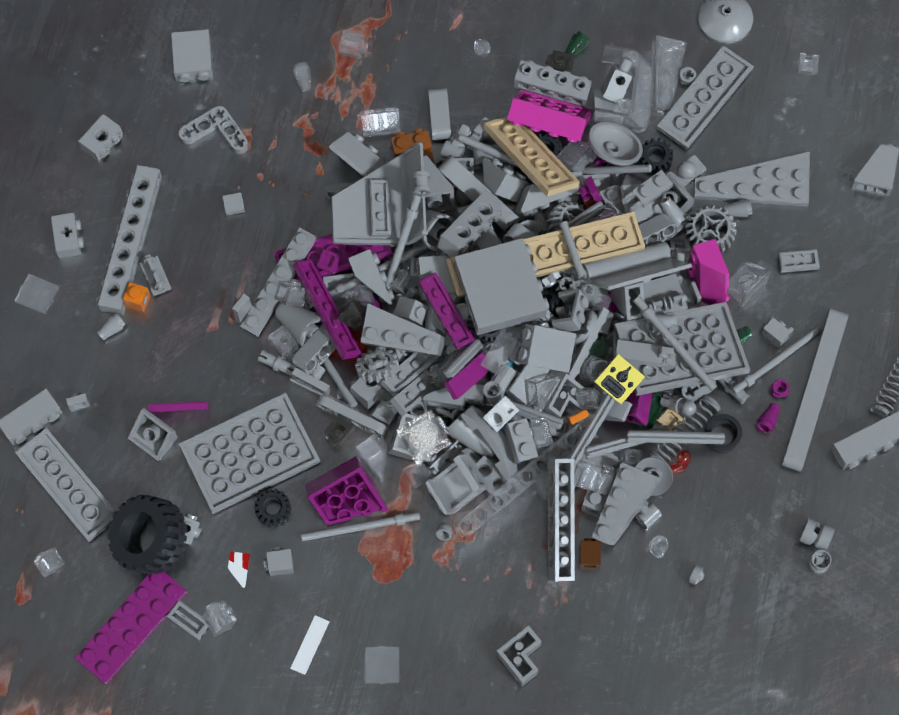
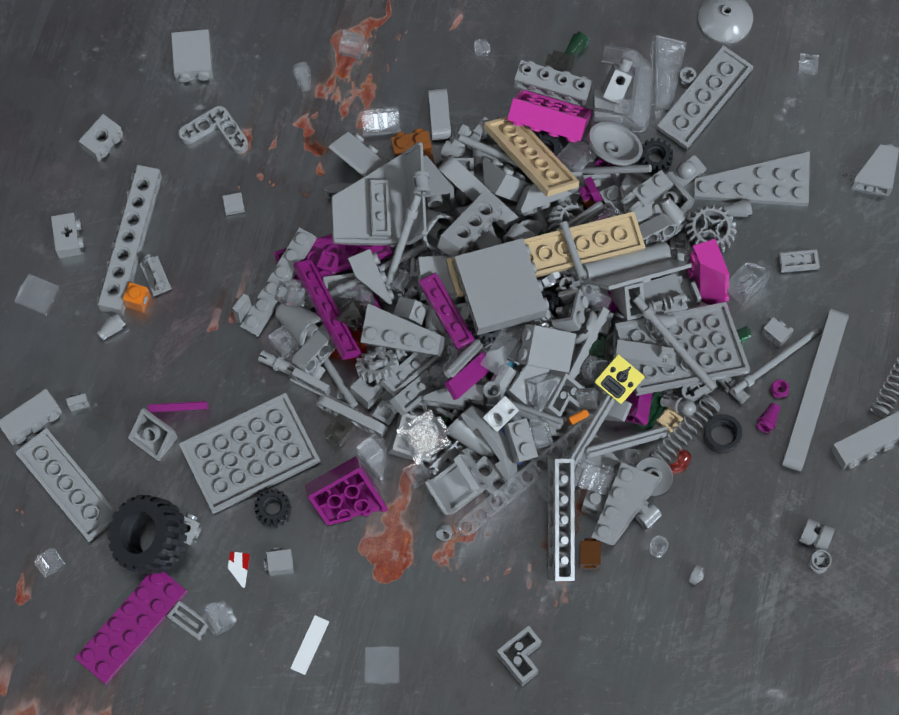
(398, 519): light grey bar -> none
(676, 437): light grey axle -> none

